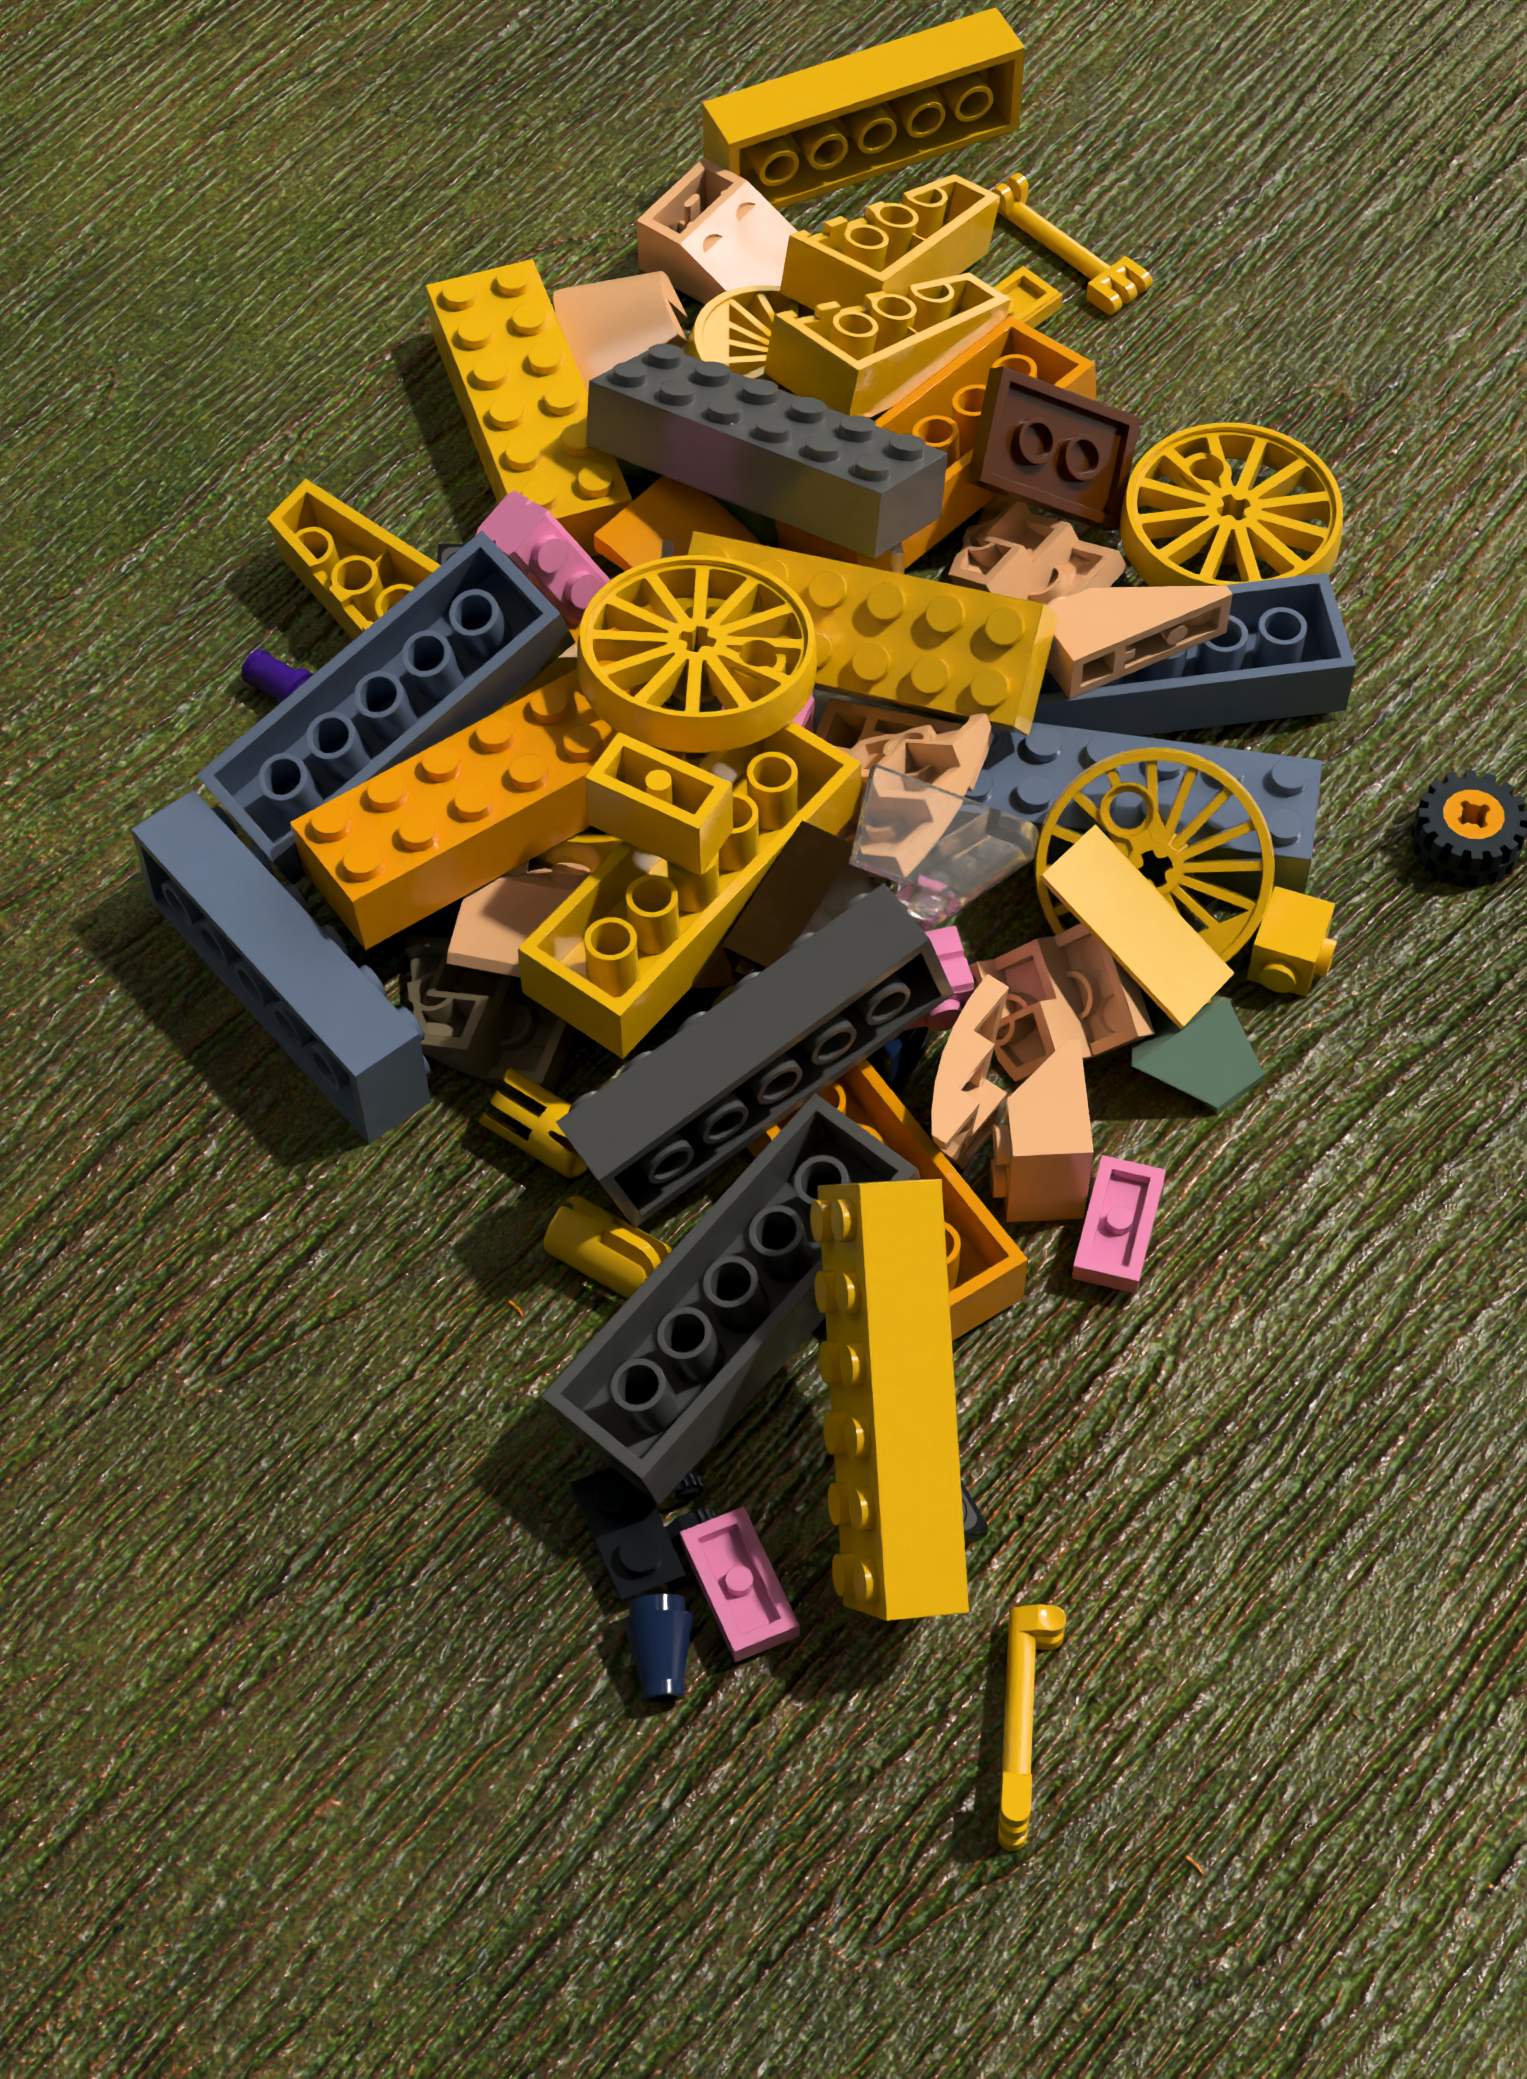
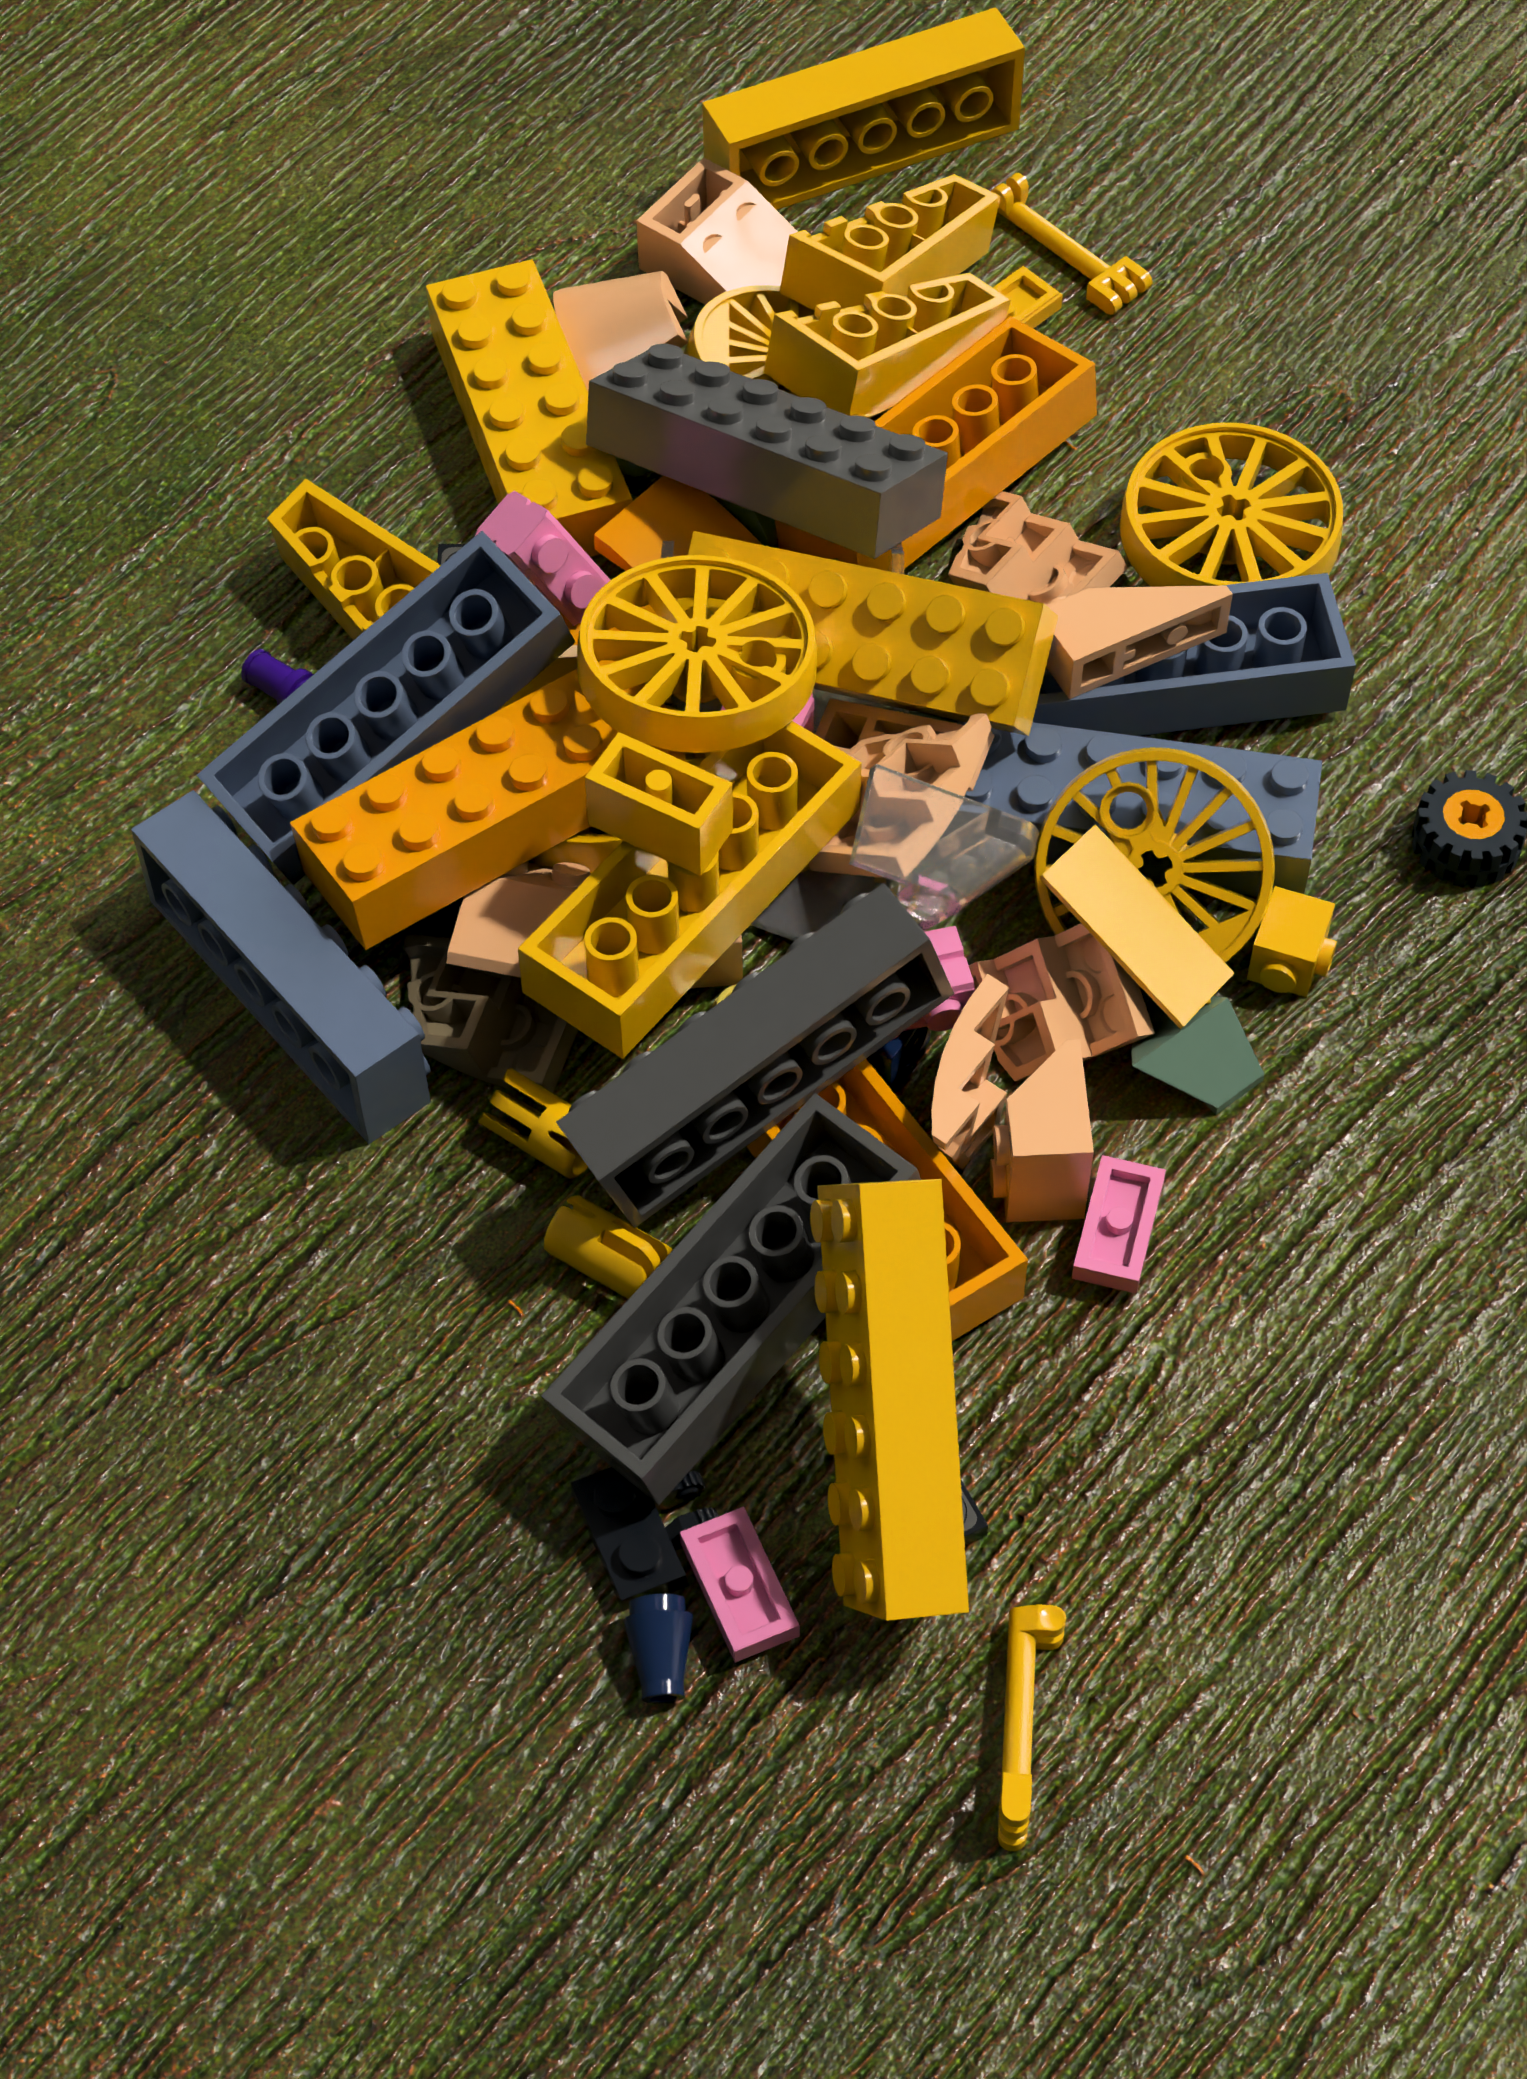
(796, 898): dark brown slope -> none
(1053, 449): reddish brown plate -> none

